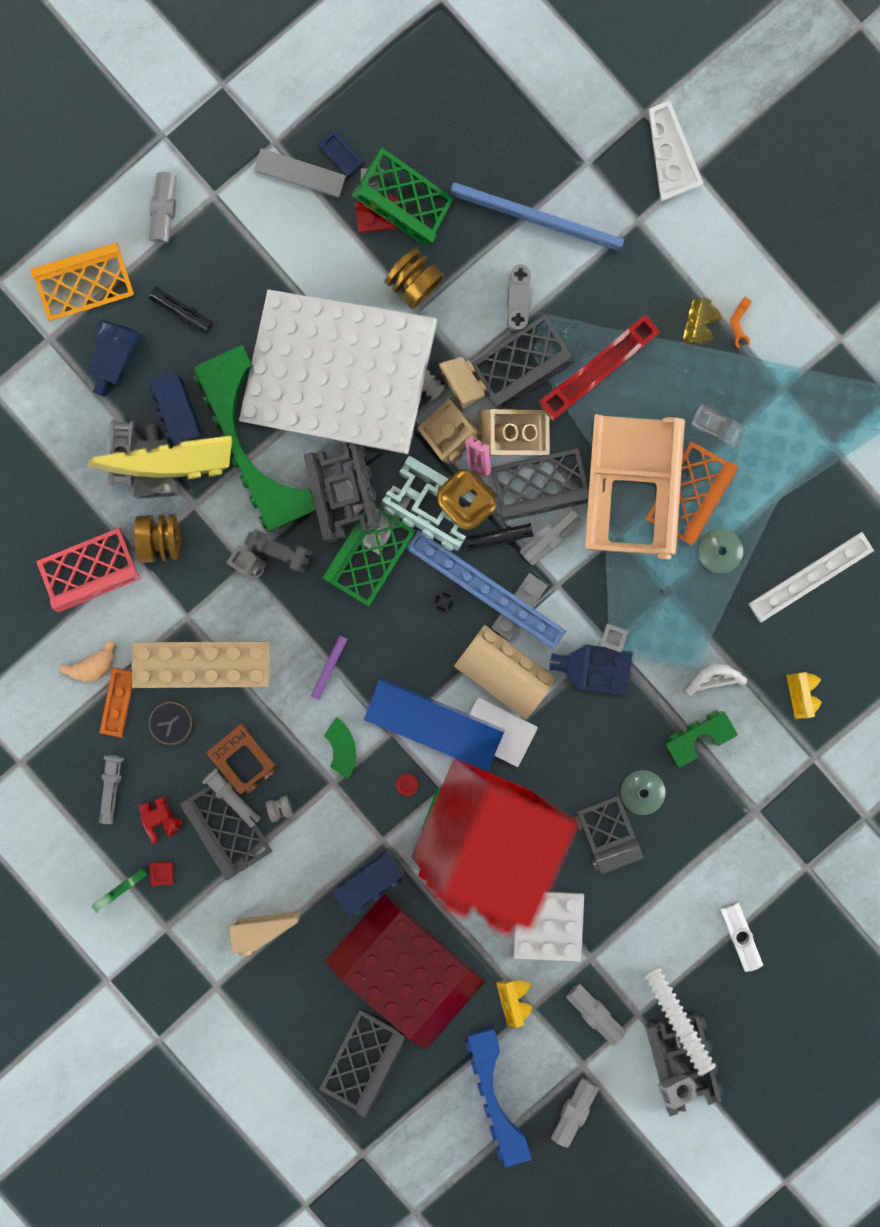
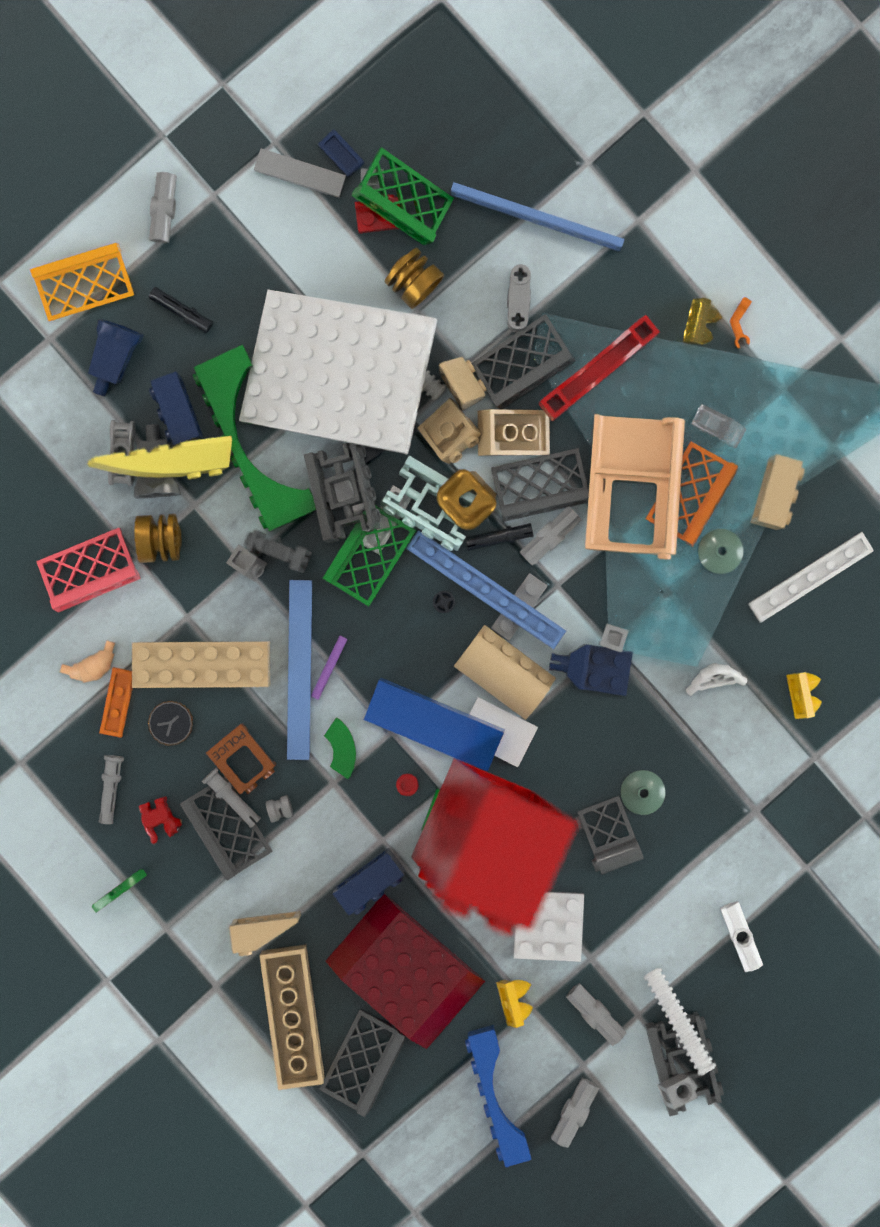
(161, 873): red tile -> none
(292, 1017): none -> tan brick
(299, 669): none -> medium blue tile
(482, 456): bright pink tile -> none
(673, 157): white wing -> none
(682, 745): green arch -> none
(777, 492): none -> tan brick

